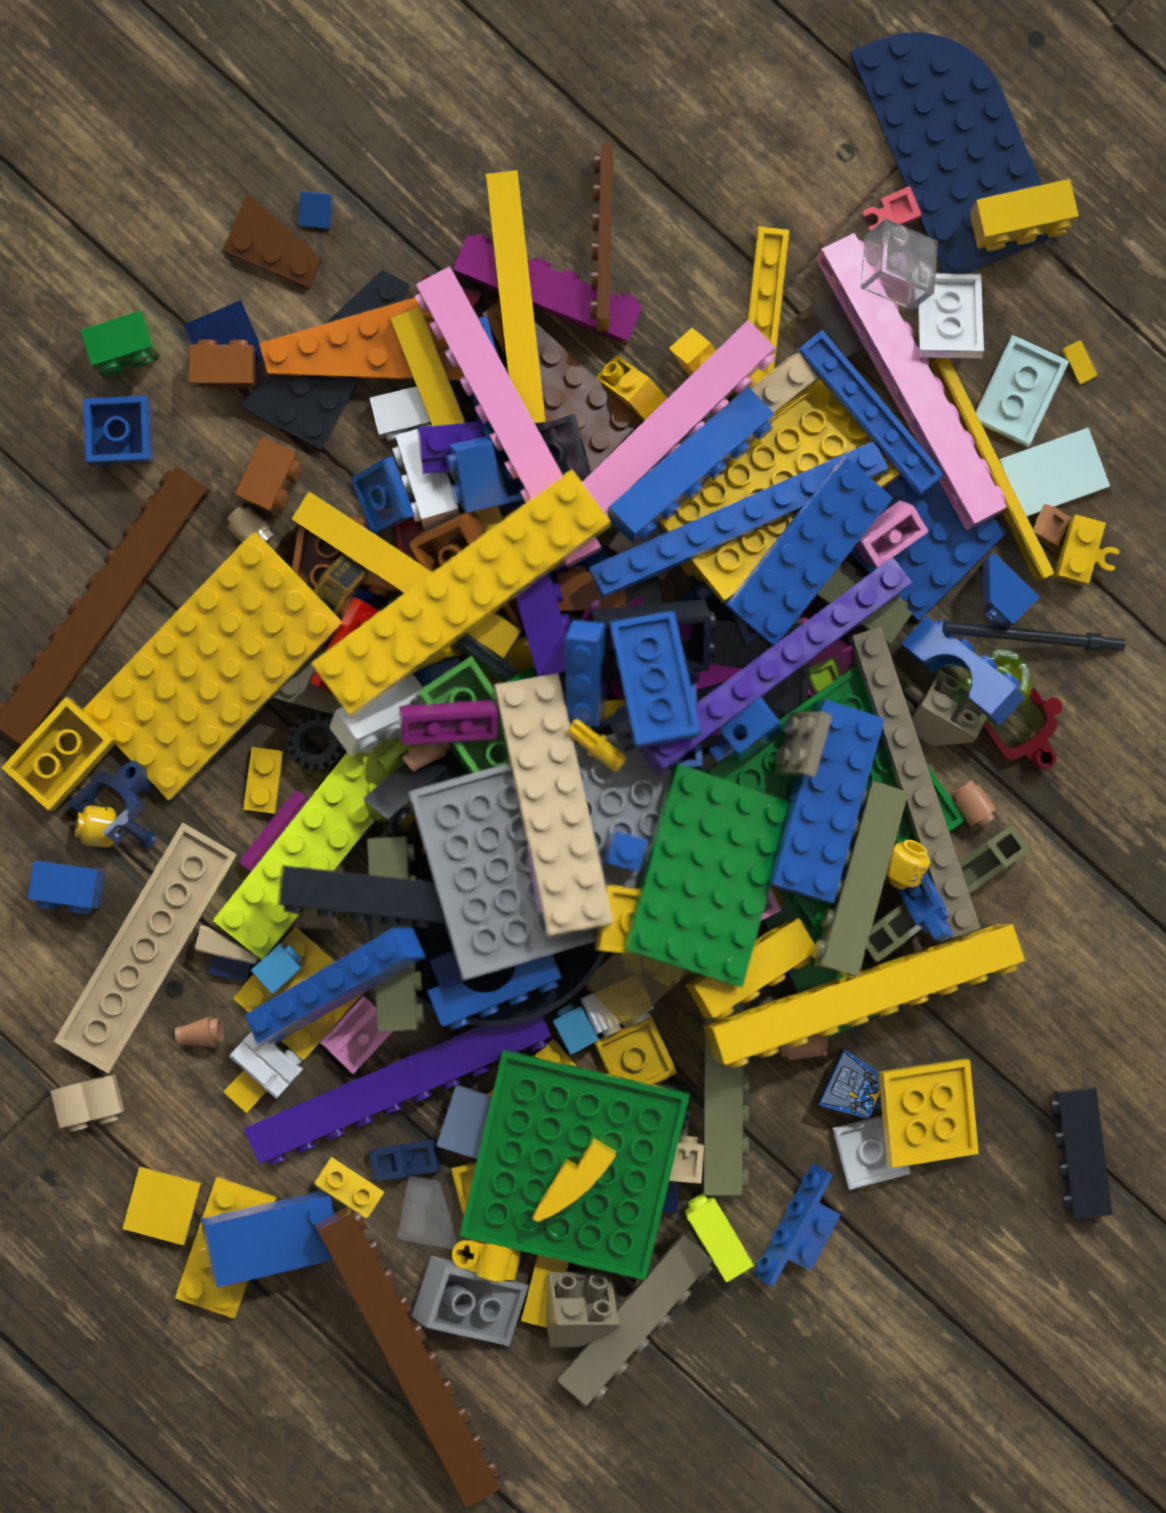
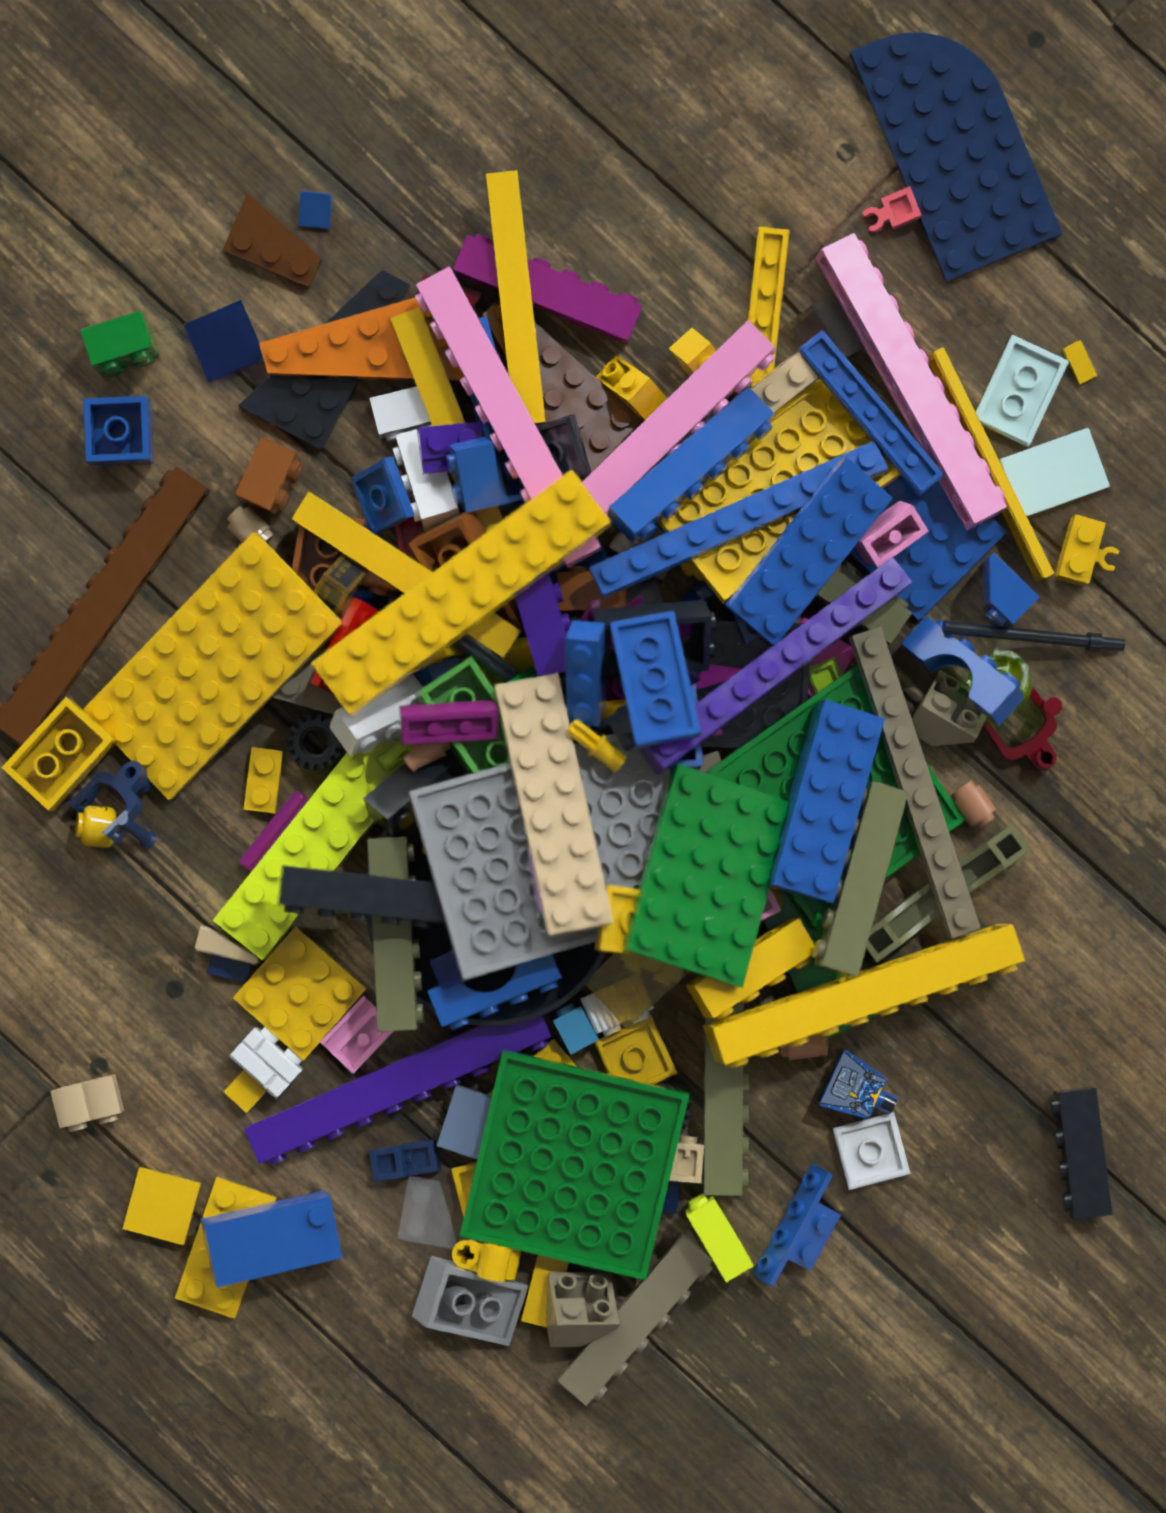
(67, 885): blue brick -> none
(145, 948): tan plate -> none
(204, 1032): nougat cone -> none
(222, 364): dark orange brick -> none
(278, 967): dark azure brick -> none
(335, 985): blue brick -> none
(348, 1188): yellow bracket -> none
(407, 1355): reddish brown brick -> none
(575, 1179): yellow slope -> none
(602, 249): reddish brown plate -> none
(624, 852): blue brick -> none
(756, 722): blue torso -> none
(802, 744): dark tan plate -> none
(899, 264): clear brick -> none
(907, 864): yellow head -> none
(927, 908): blue hinge -> none
(928, 1113): yellow plate -> none
(952, 318): white plate -> none
(1024, 215): yellow brick -> none
(1051, 524): nougat plate -> none

